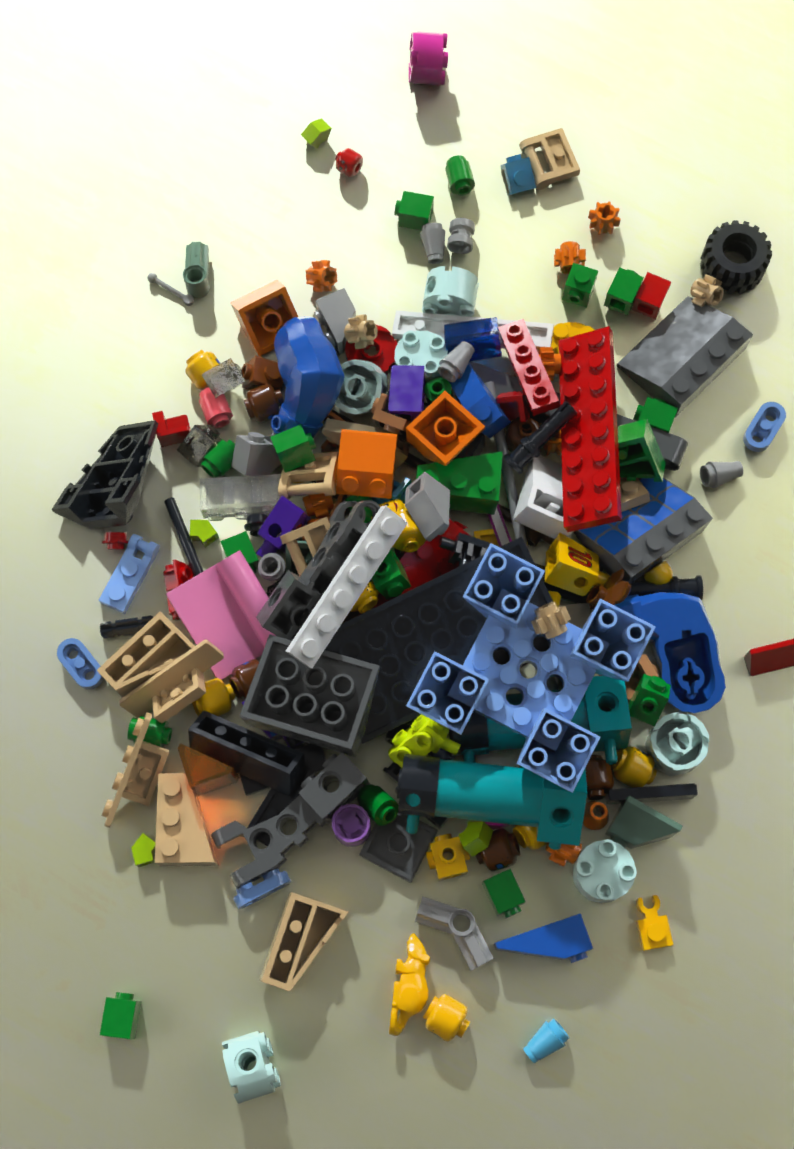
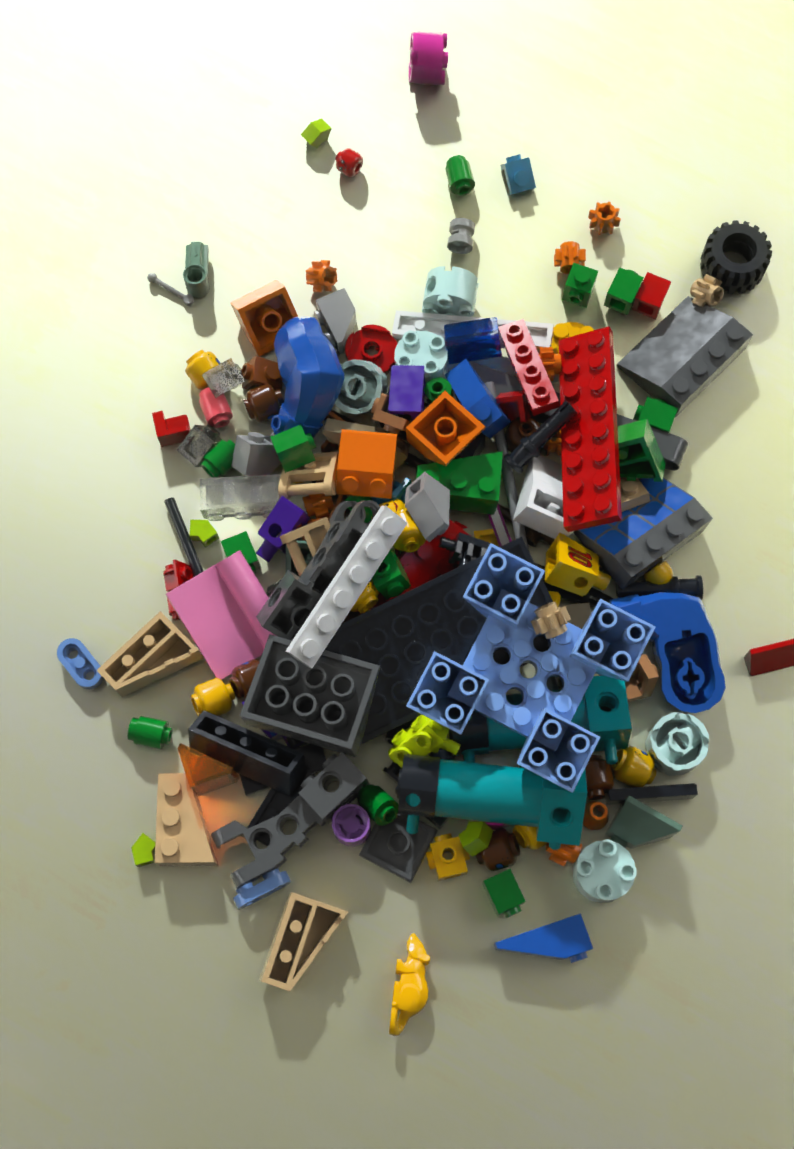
(114, 481): black wedge -> none
(115, 540): red plate -> none
(120, 1016): green brick -> none
(123, 627): black axle -> none
(129, 574): light blue plate -> none
(141, 772): tan bracket -> none
(174, 685): tan bracket -> none
(239, 1054): light aqua brick -> none
(254, 523): black plate -> none
(268, 564): light grey cone -> none
(360, 331): tan gear -> none
(414, 210): green brick -> none
(433, 241): light grey cone -> none
(446, 1018): yellow head -> none
(455, 363): light grey cone -> none
(469, 942): light grey piece -> none
(546, 1041): medium azure cone -> none
(557, 154): tan plate -> none
(613, 591): reddish brown plate -> none
(649, 699): green brick -> none
(653, 929): yellow plate -> none
(718, 473): light grey cone -> none
(764, 428): medium blue plate -> none

